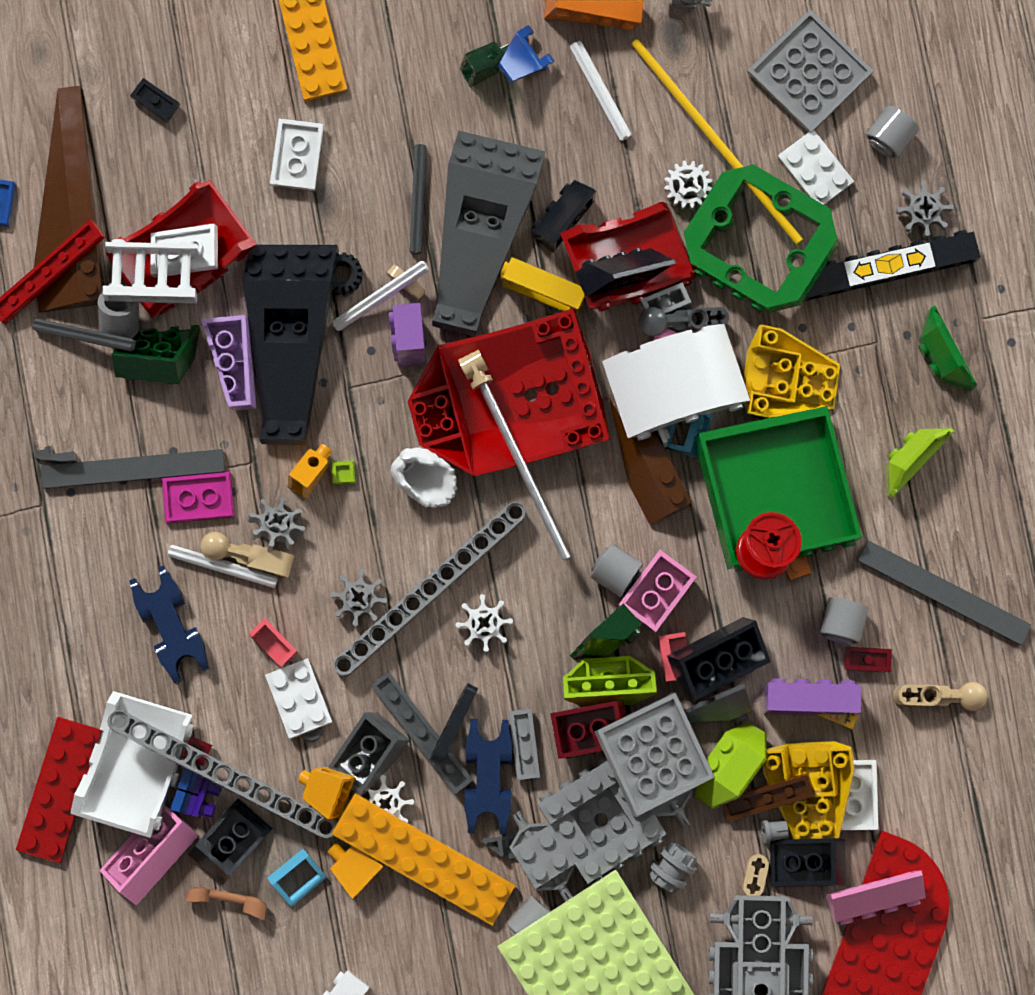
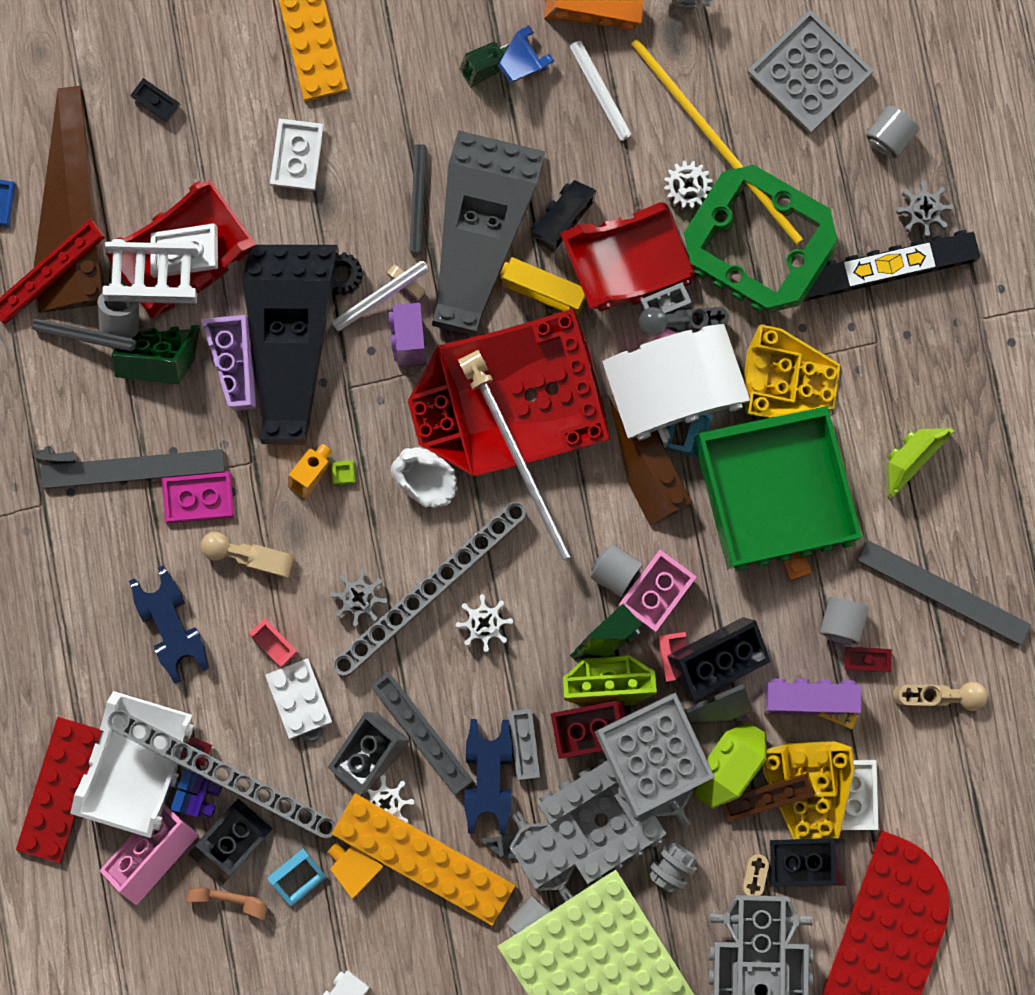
(223, 566): white axle -> none
(276, 524): light grey gear -> none
(326, 790): light orange torso -> none
(453, 724): black beam -> none
(621, 270): black slope -> none
(768, 545): red piece -> none
(773, 831): light grey bush -> none
(815, 168): white plate -> none
(876, 896): bright pink slope -> none
(943, 353): green wedge -> none

